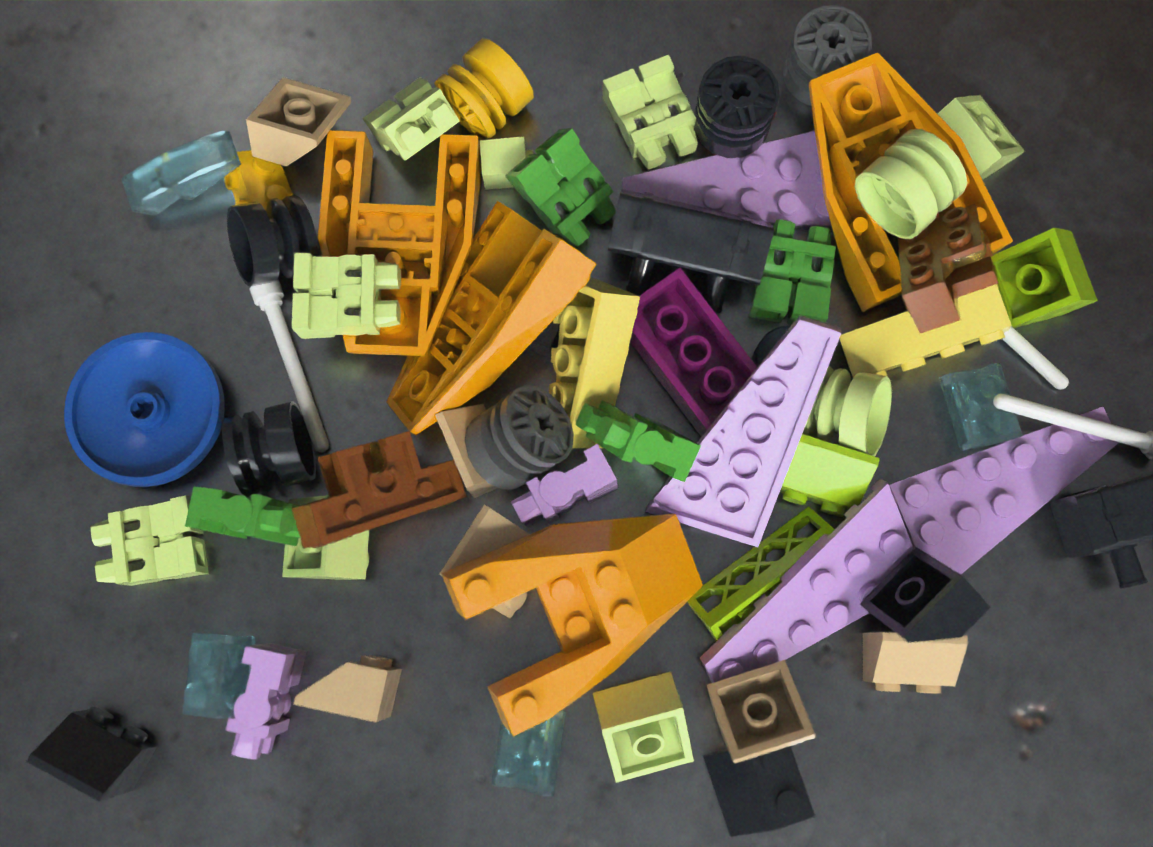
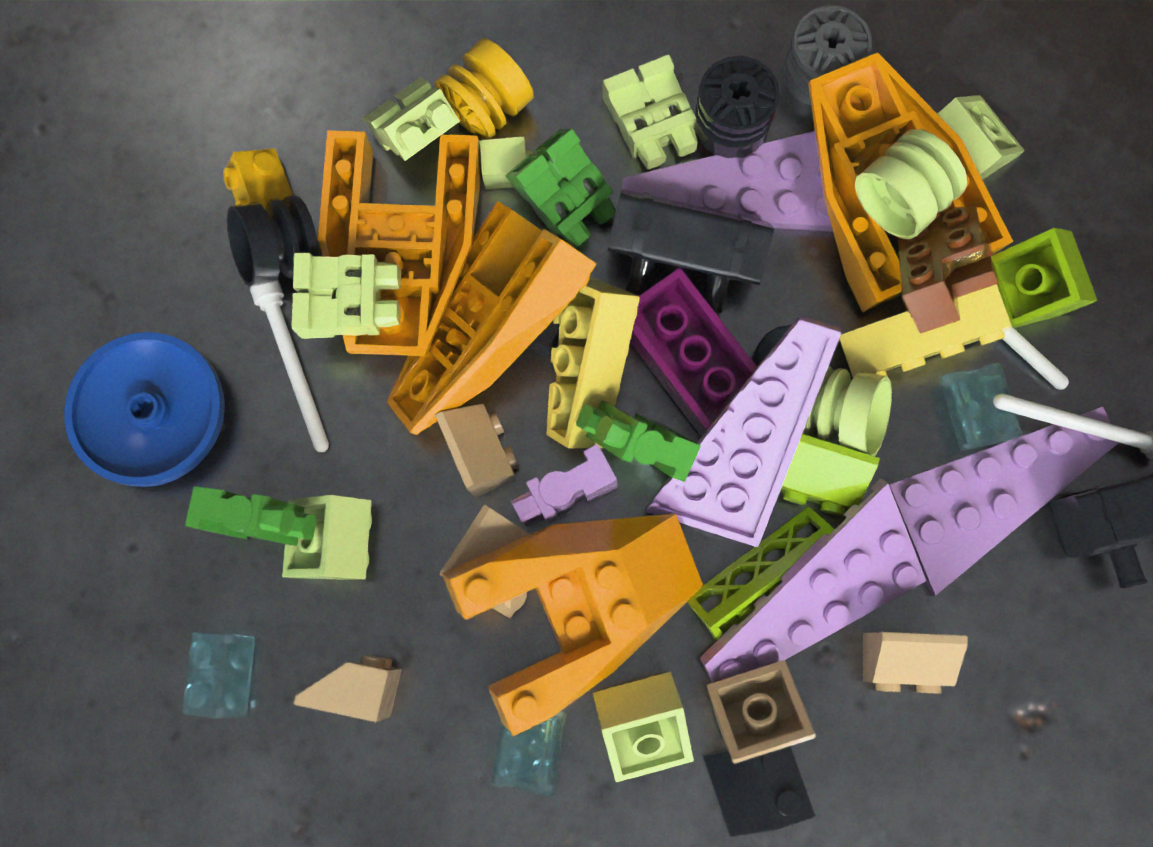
(94, 754): black slope -> none
(152, 536): yellowish green hips -> none
(180, 173): clear light blue slope -> none
(261, 450): black wheel -> none
(267, 699): lavender hips -> none
(293, 120): tan slope -> none
(373, 488): dark orange piece -> none
(519, 438): dark grey wheel -> none
(793, 281): bright green hips -> none
(925, 600): black slope -> none

